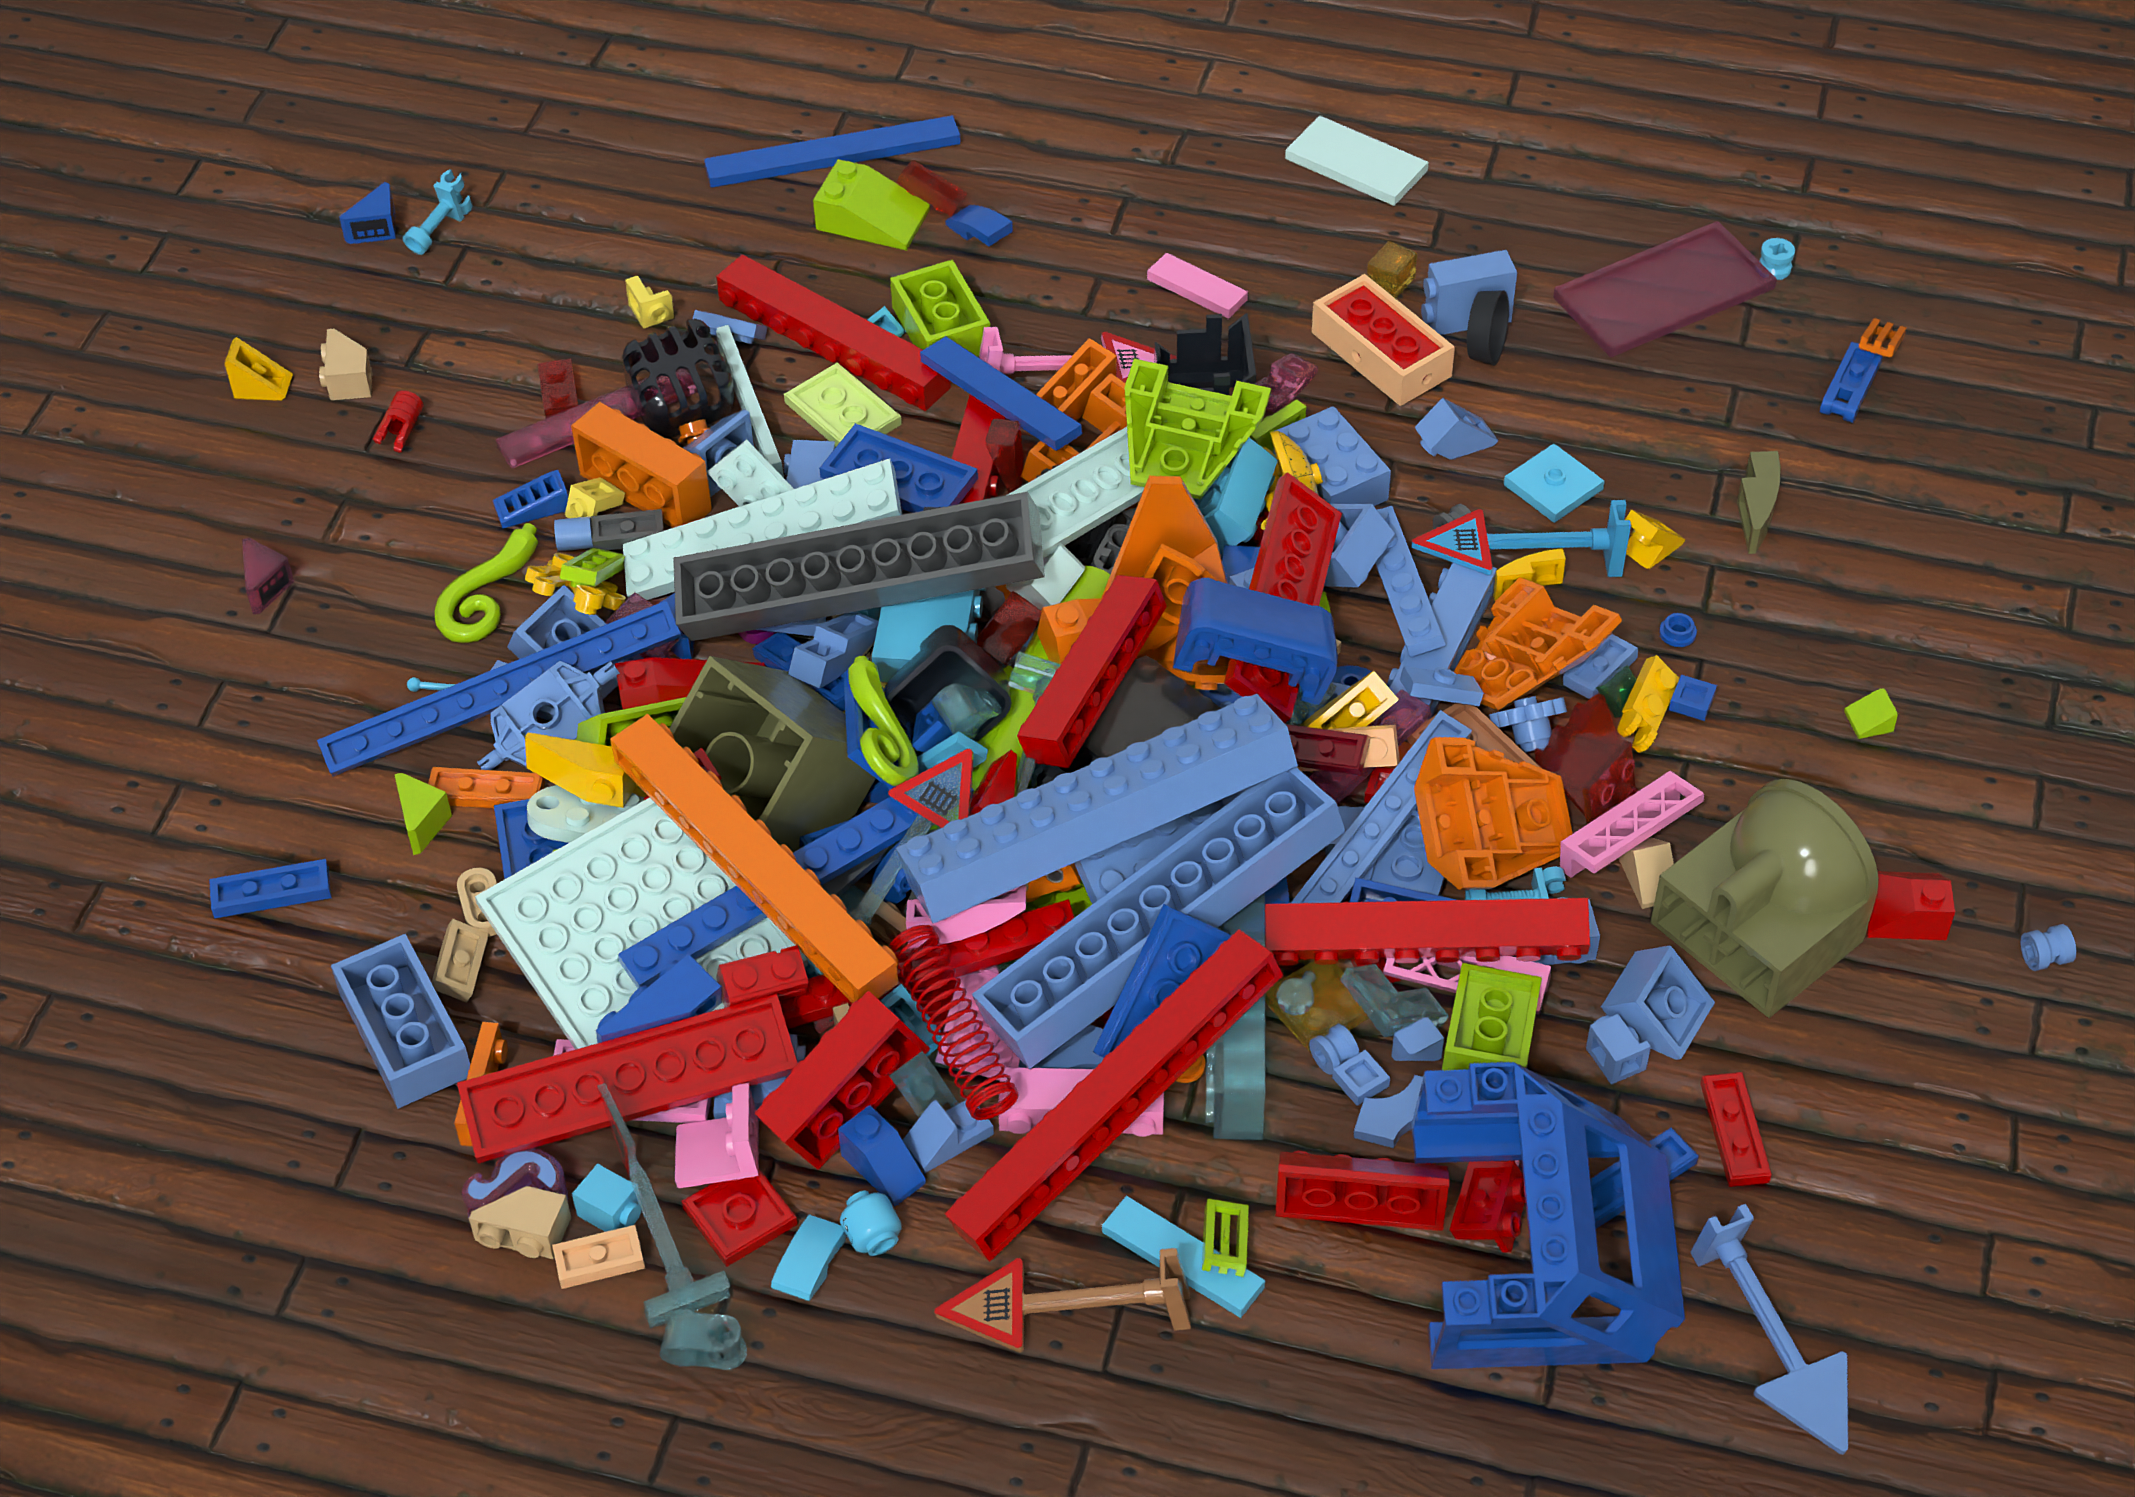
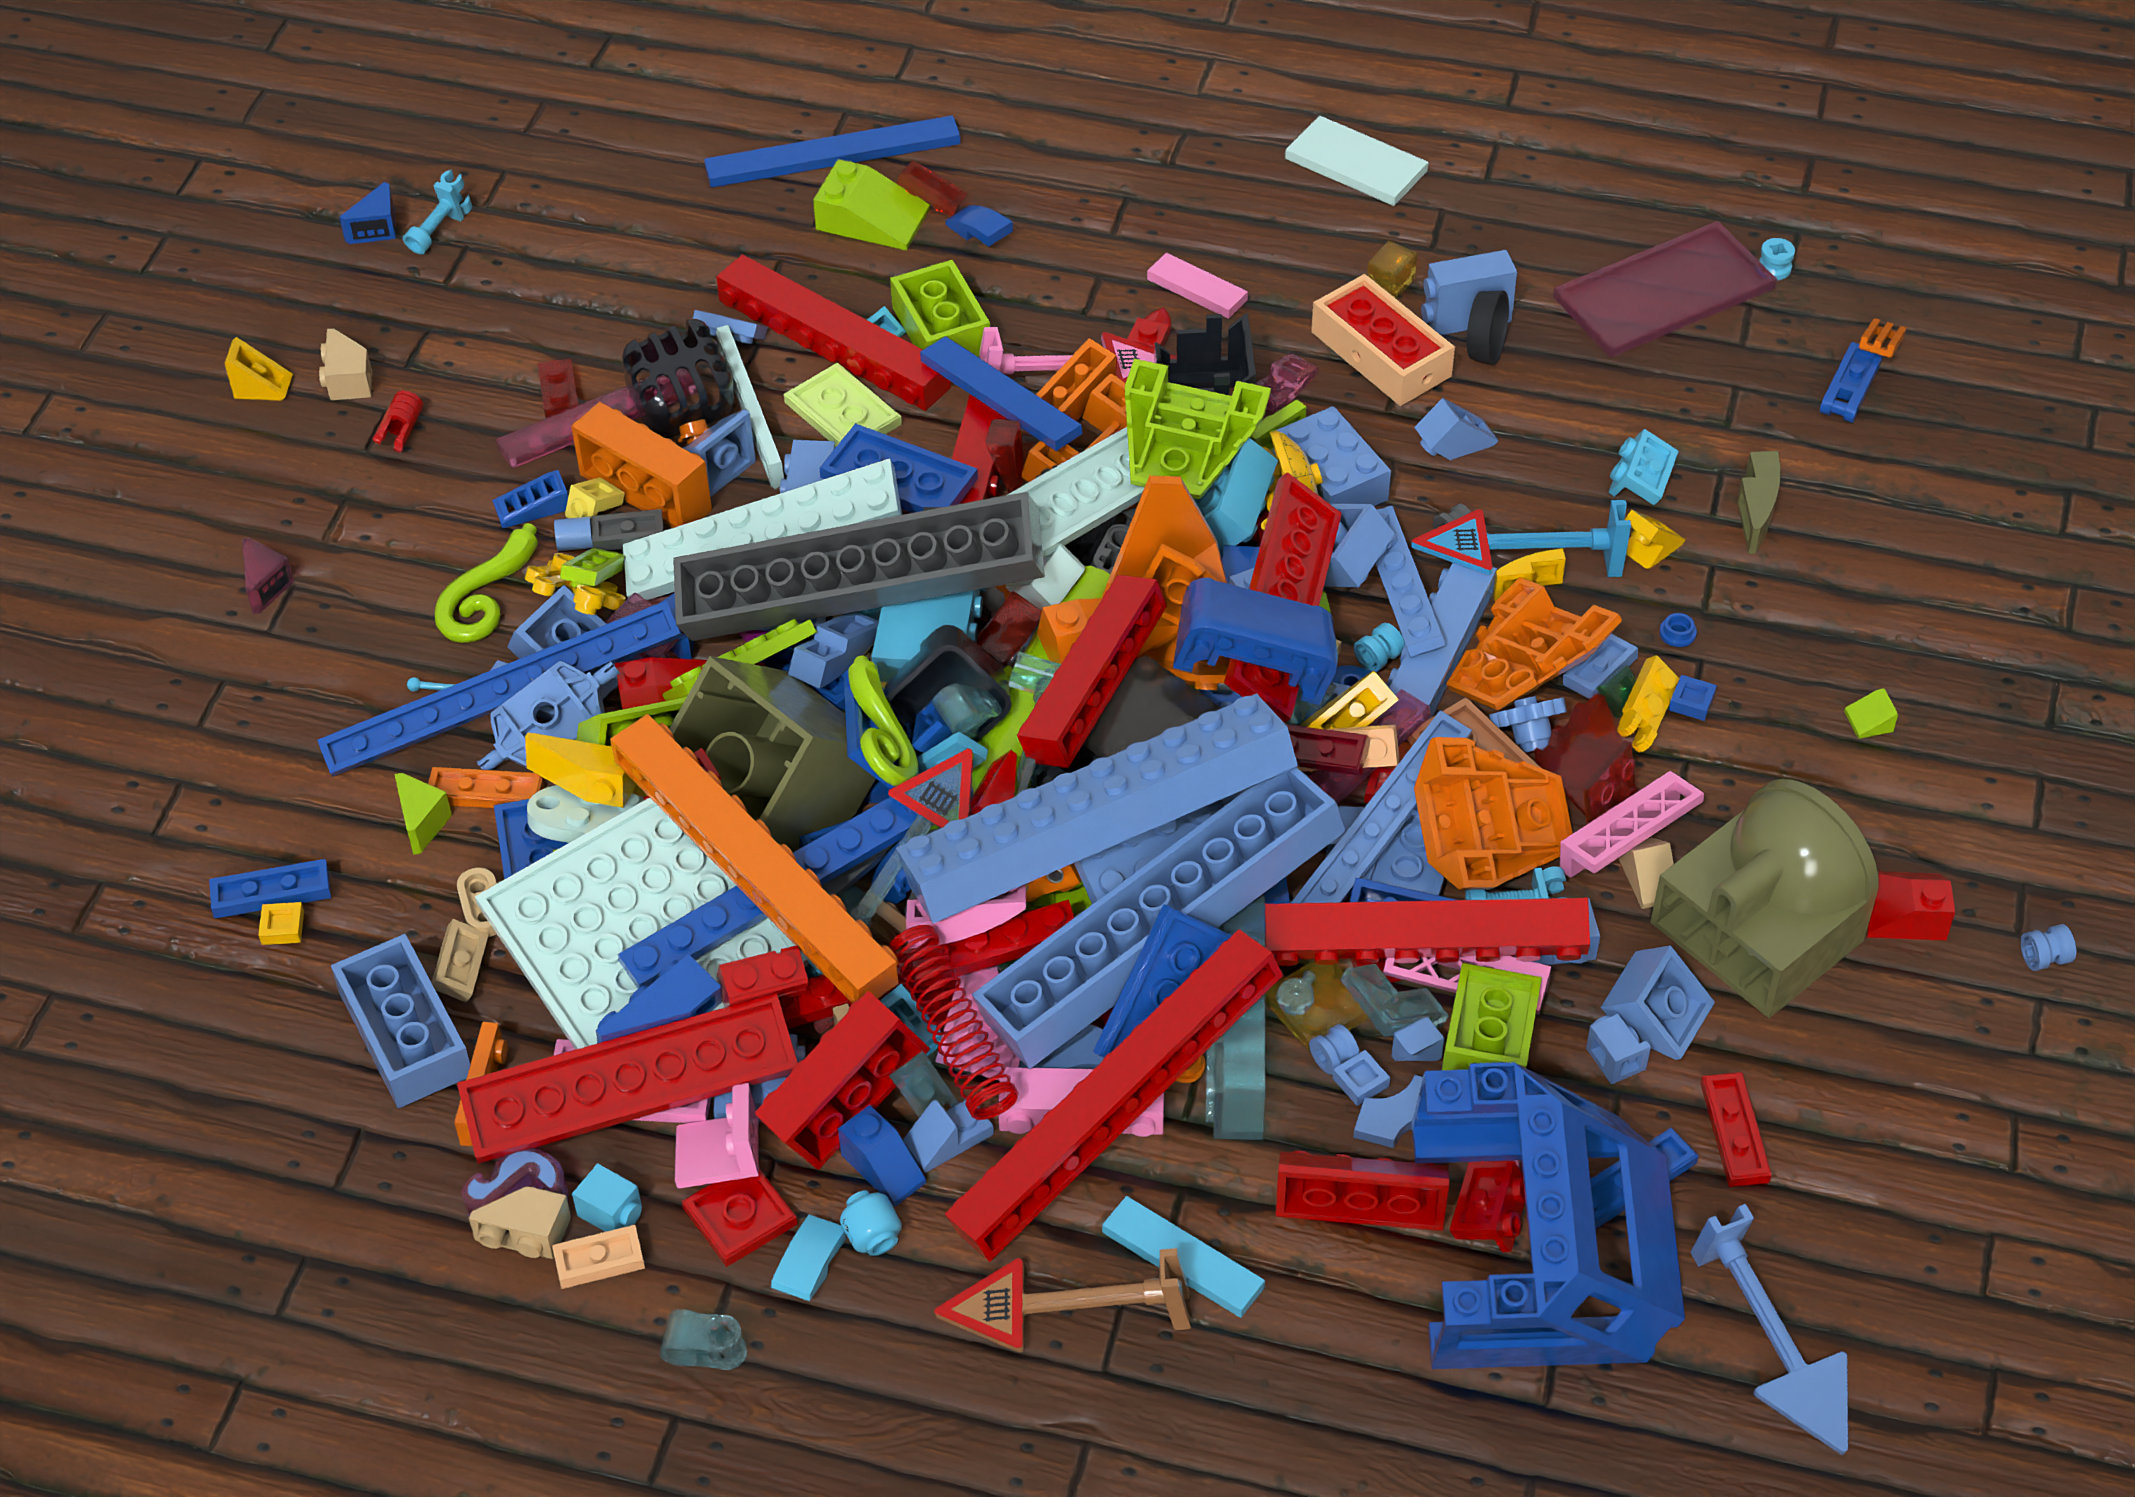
(281, 923): none -> yellow plate
(648, 307): light yellow bracket -> none
(684, 1292): clear light blue piece -> none
(747, 475): light aqua plate -> none
(750, 652): none -> lime plate
(1152, 328): none -> red plate
(1223, 1259): lime tile -> none
(1379, 647): none -> medium azure wheel
(1441, 685): medium blue plate -> none
(1554, 483): medium azure plate -> none
(1643, 467): none -> medium azure bracket

